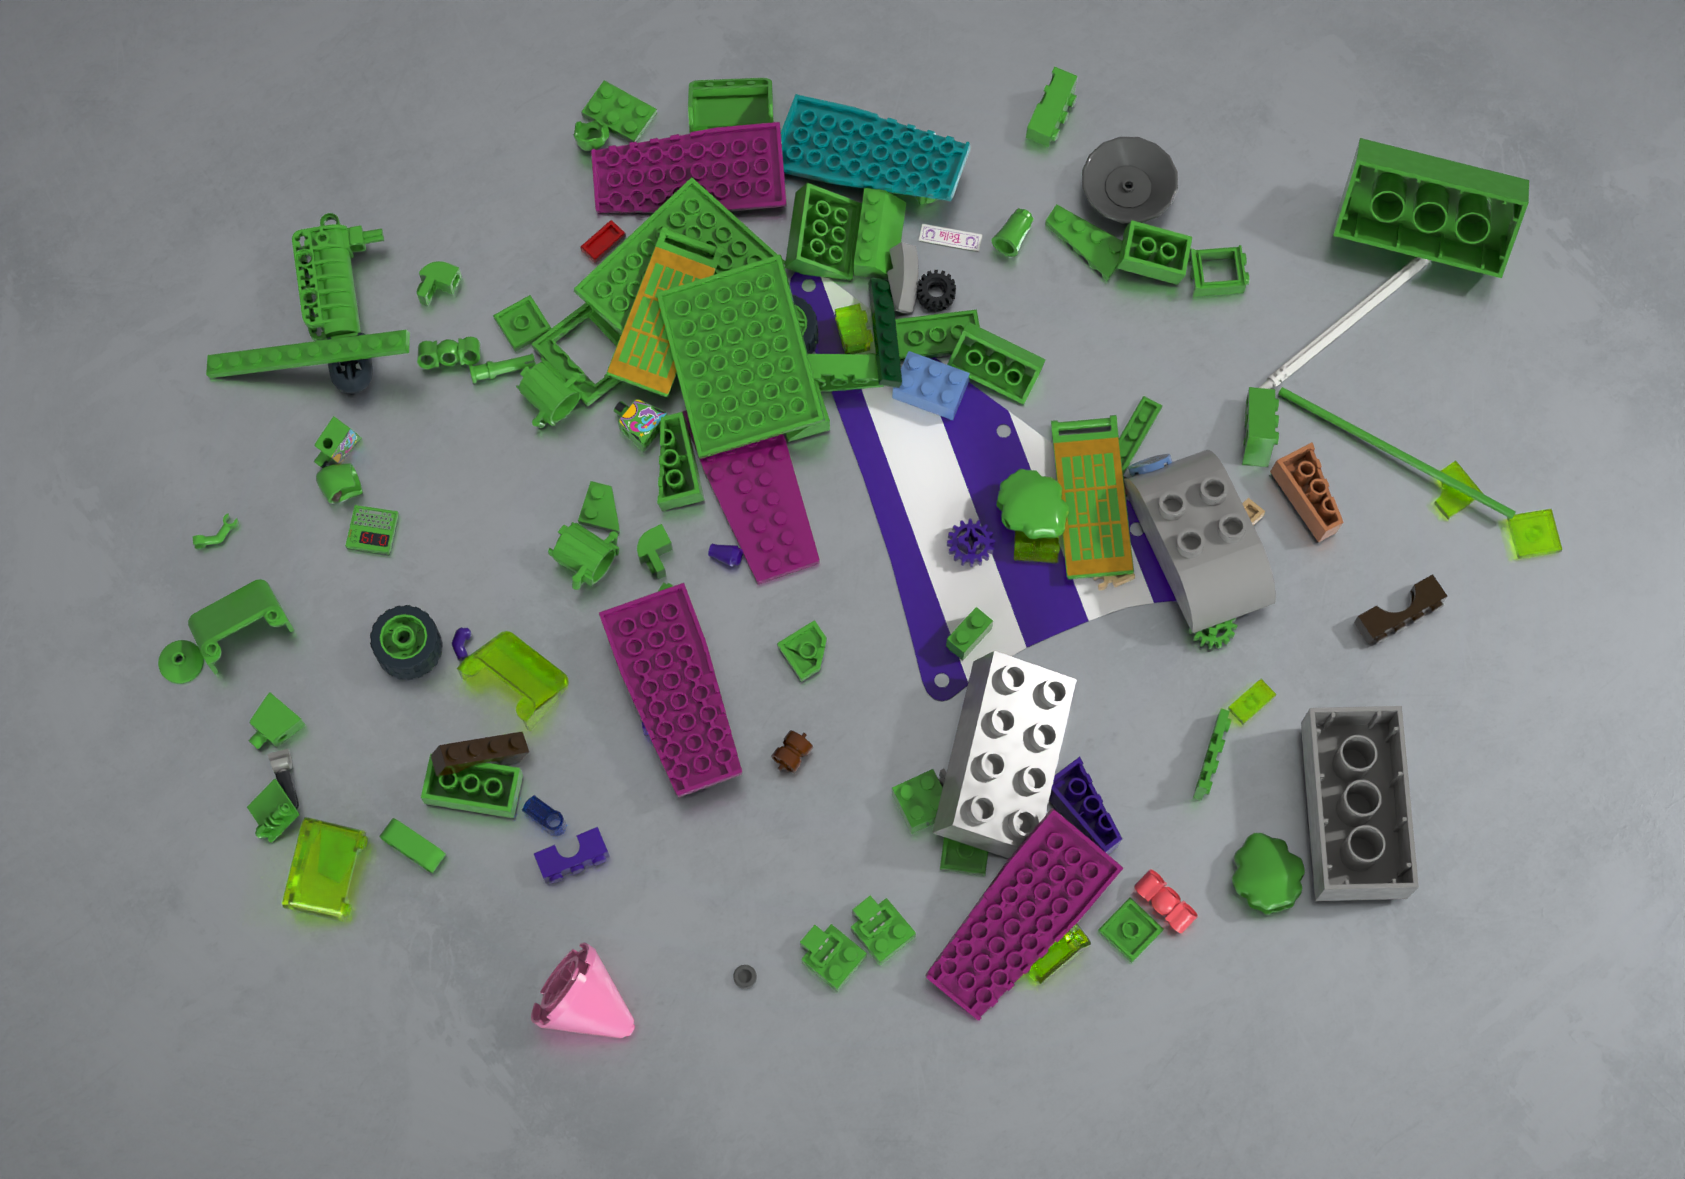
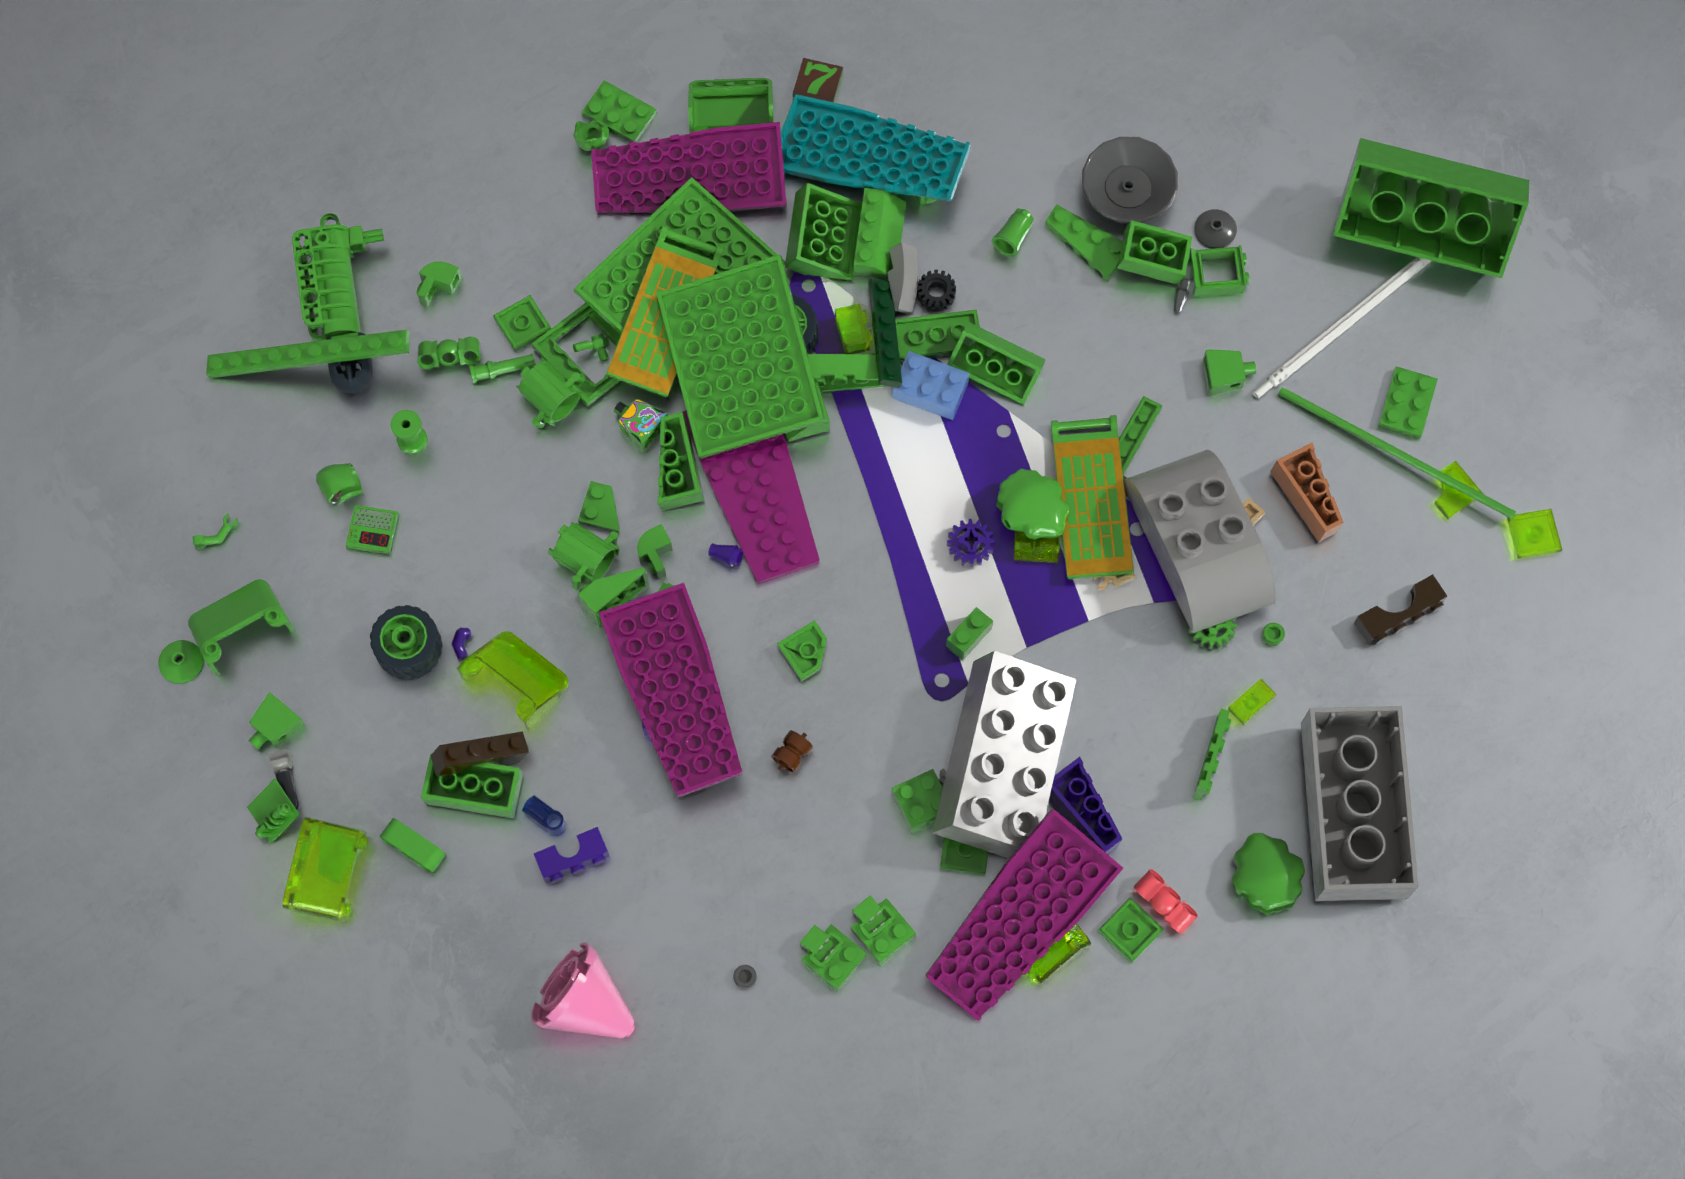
(335, 443): bright green torso -> none
(409, 432): none -> bright green piece
(598, 343): none -> bright green piece
(603, 241): red tile -> none
(611, 592): none -> bright green slope
(818, 80): none -> reddish brown tile
(950, 237): white sticker -> none
(1052, 107): bright green wedge -> none
(1150, 464): medium blue tile -> none
(1181, 294): none -> dark grey bar
(1212, 236): none -> dark grey dish
(1226, 370): none -> bright green torso
(1260, 426): bright green wedge -> none
(1273, 634): none -> bright green tile
(1407, 402): none -> bright green plate

